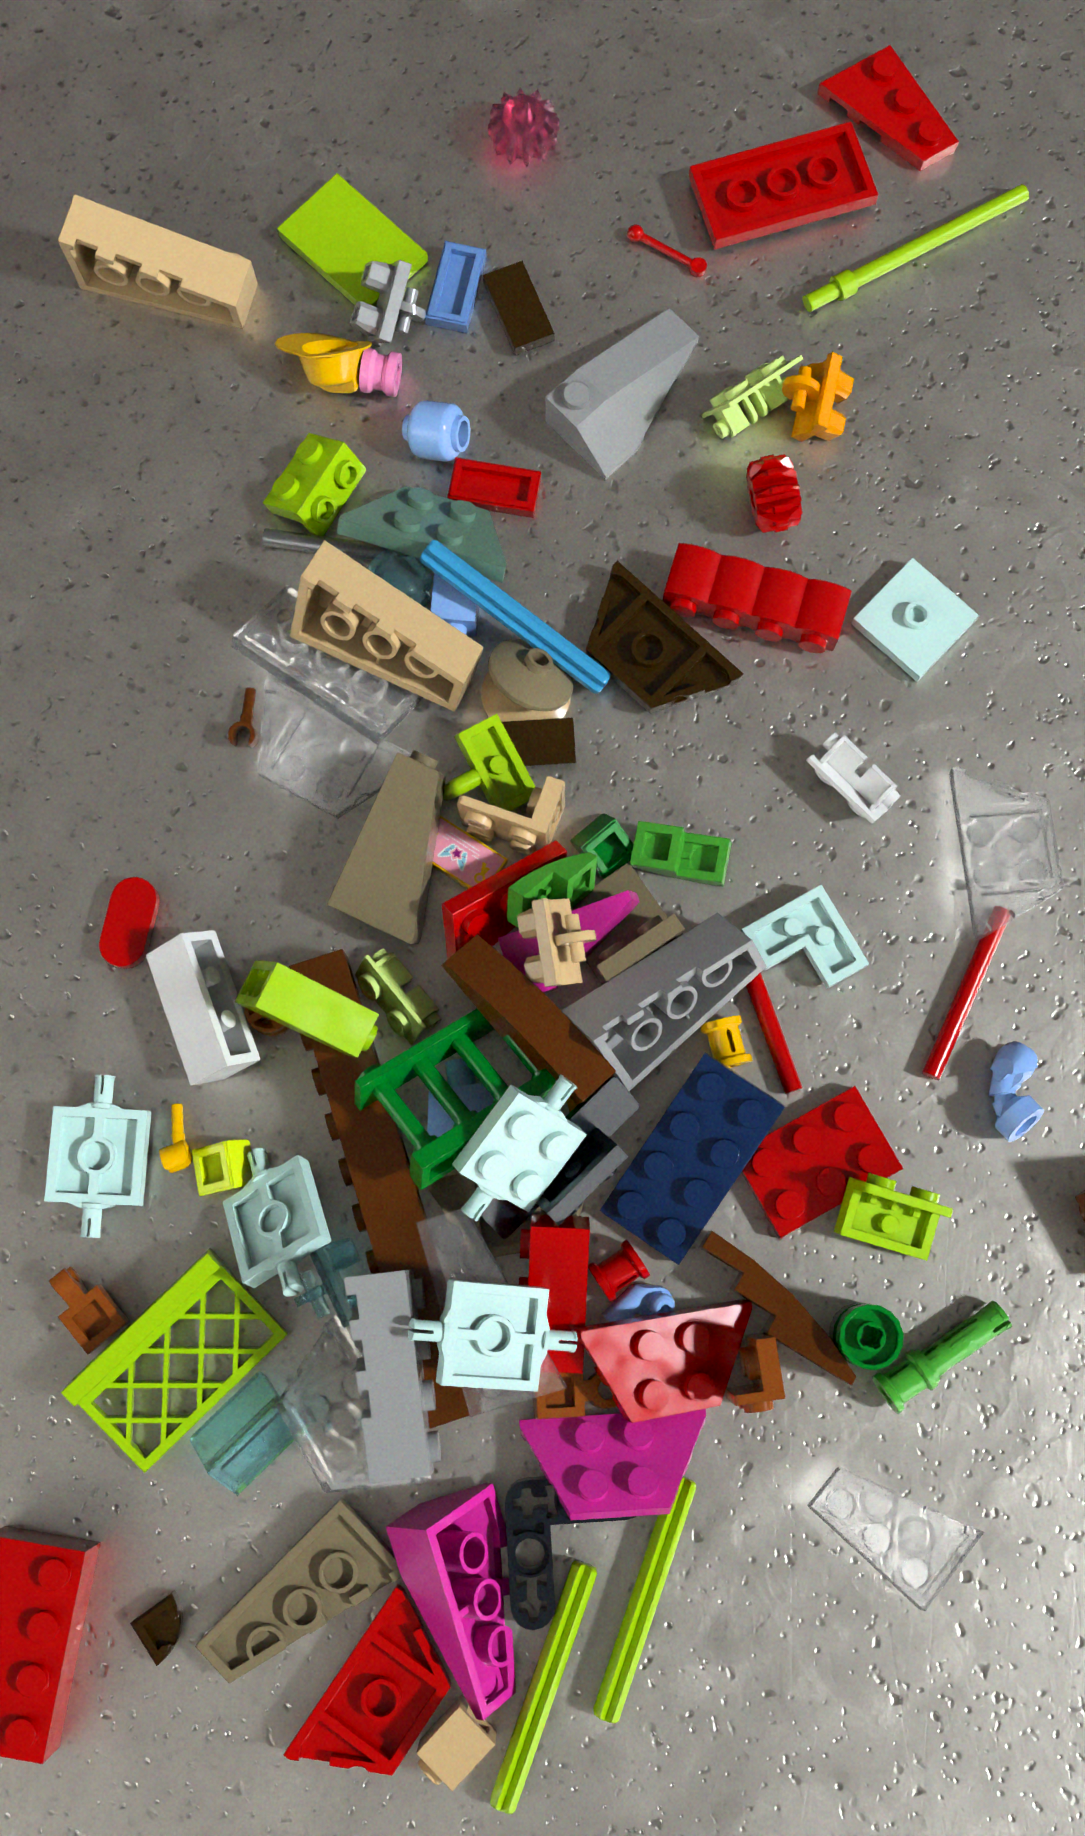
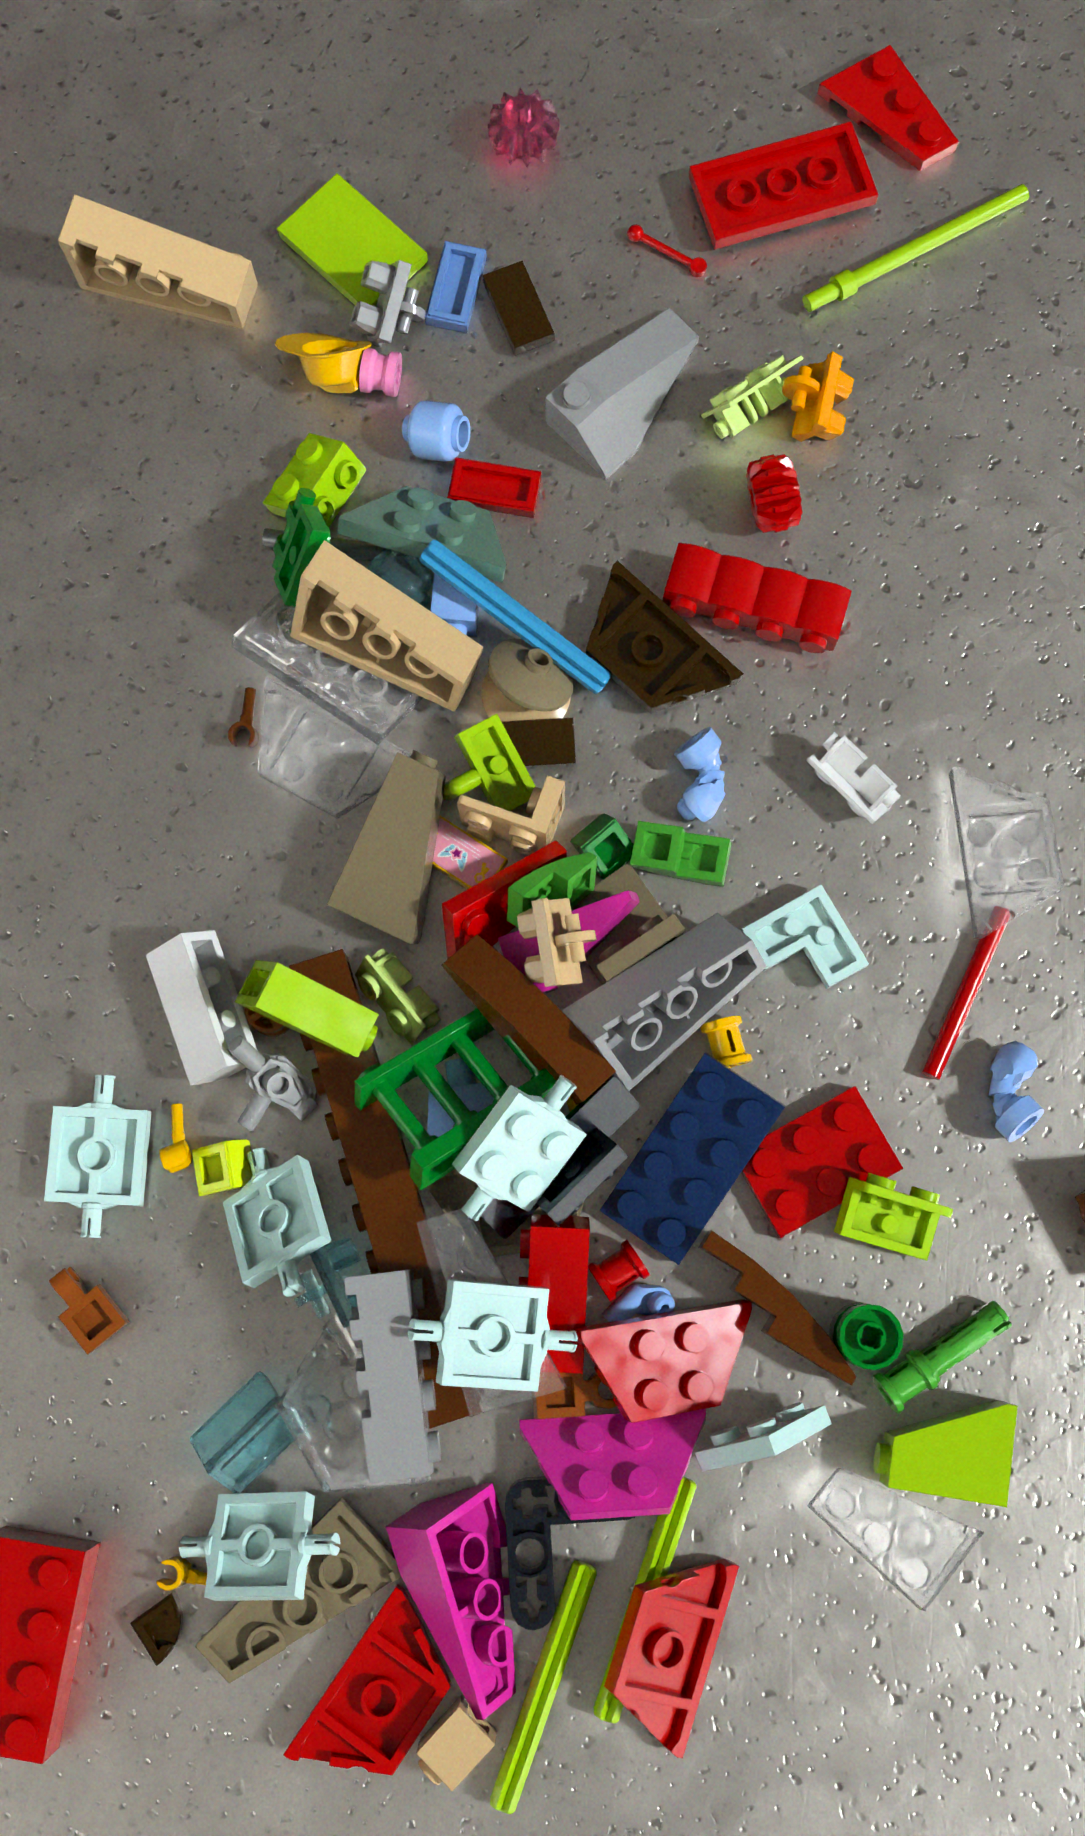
(129, 923): red tile -> none
(148, 1328): lime fence -> none
(185, 1574): none -> yellow hand
(260, 1546): none -> light aqua plate
(272, 1080): none -> light grey piece
(298, 544): none -> green plate
(669, 1648): none -> wing
(707, 791): none -> light blue arm
(762, 1366): dark orange bracket -> none
(763, 1438): none -> light aqua plate
(773, 1035): red bar -> none
(914, 619): light aqua plate -> none
(953, 1454): none -> lime slope

